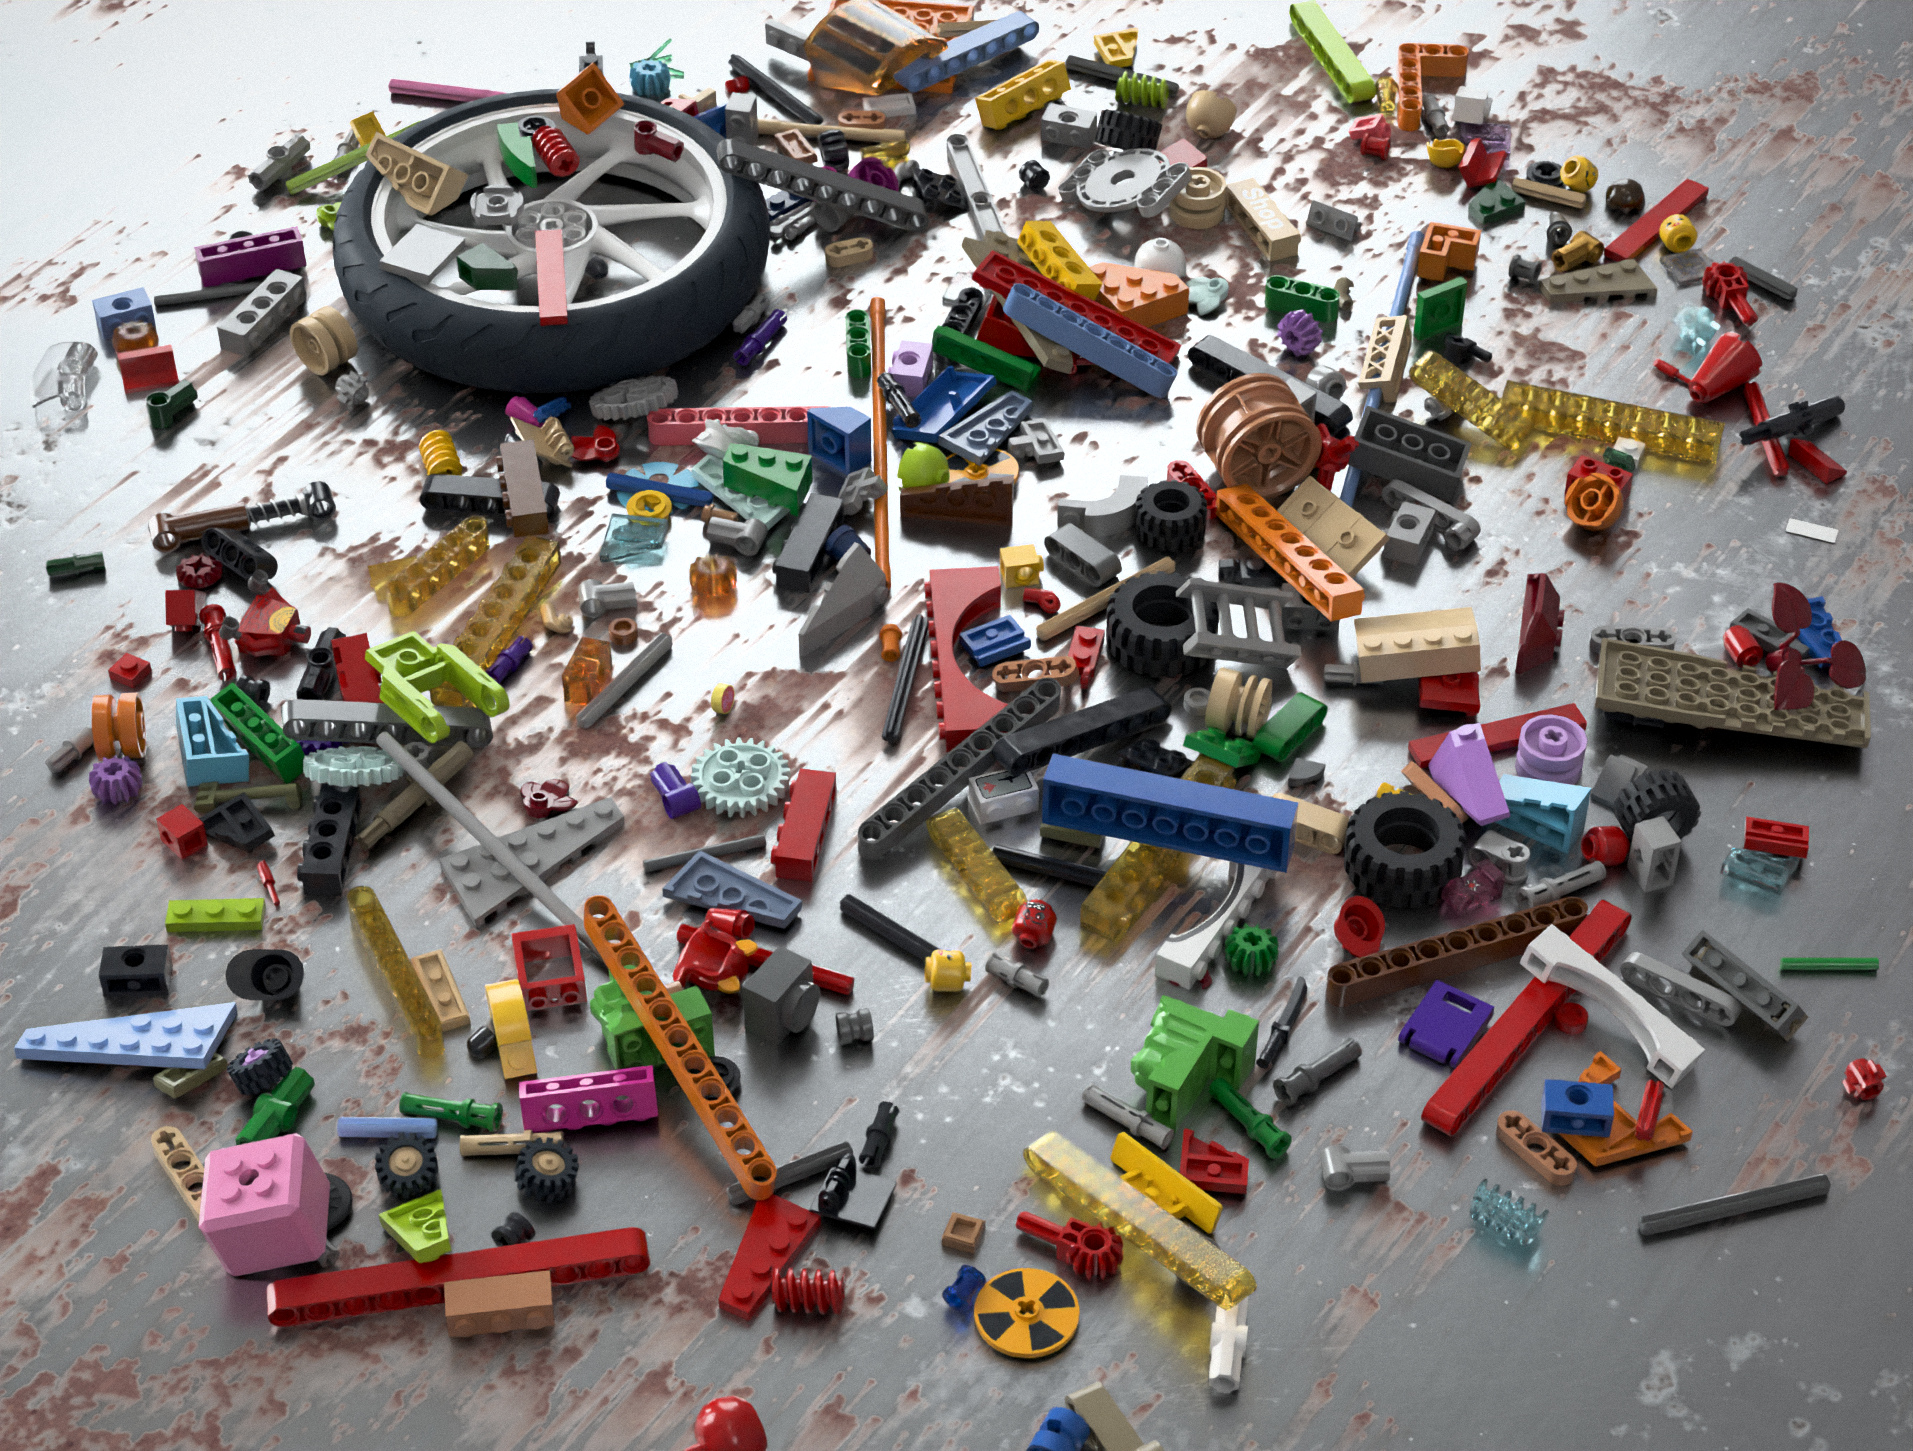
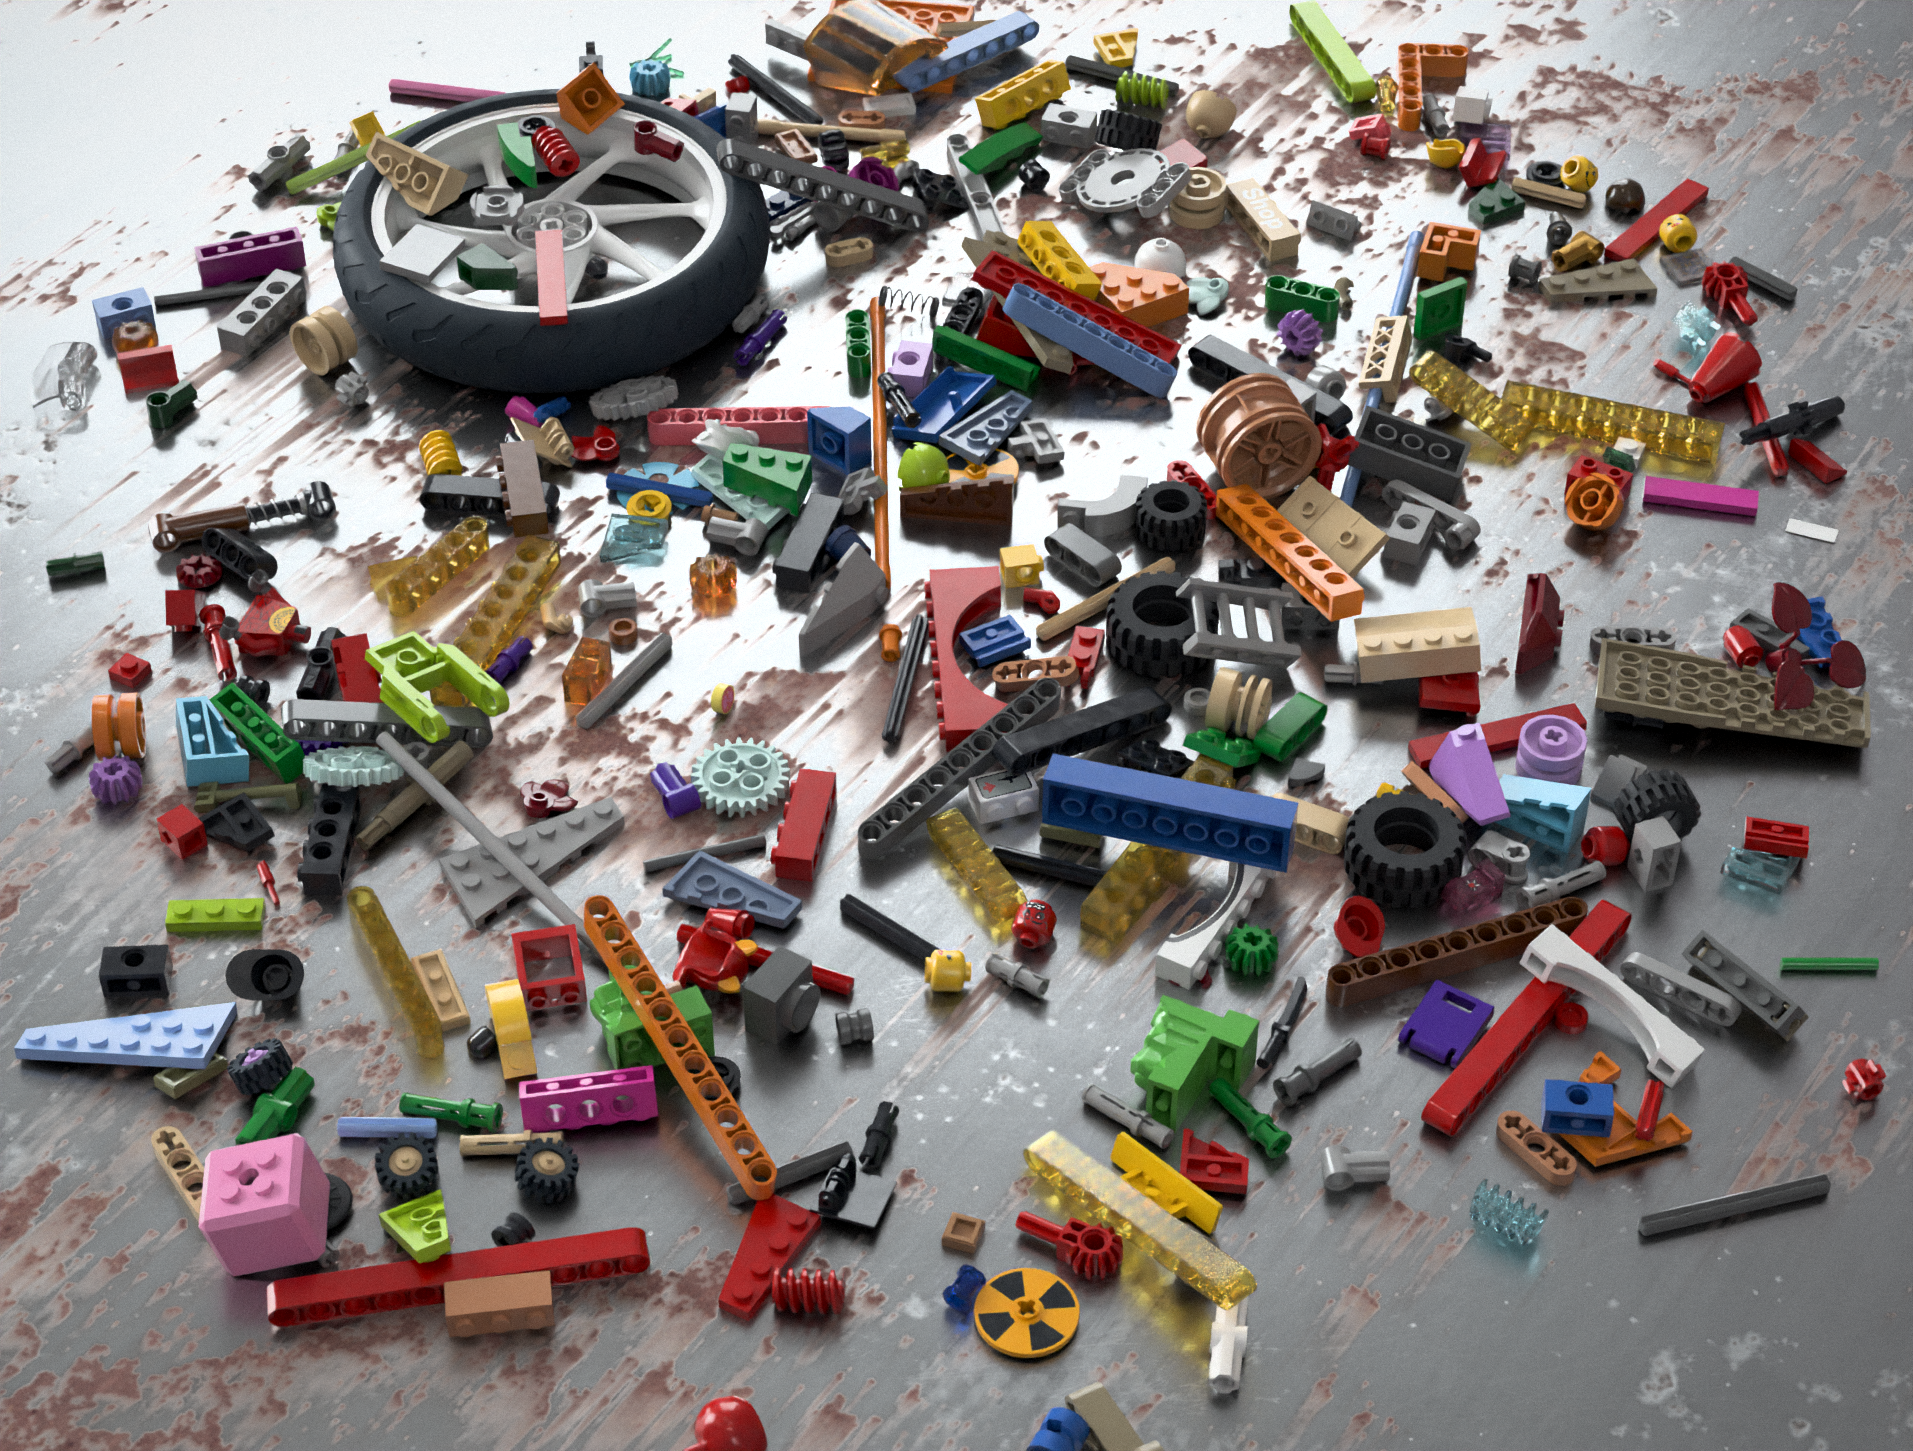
(933, 307): none -> dark grey piece
(999, 148): none -> green slope
(1700, 496): none -> dark pink tile

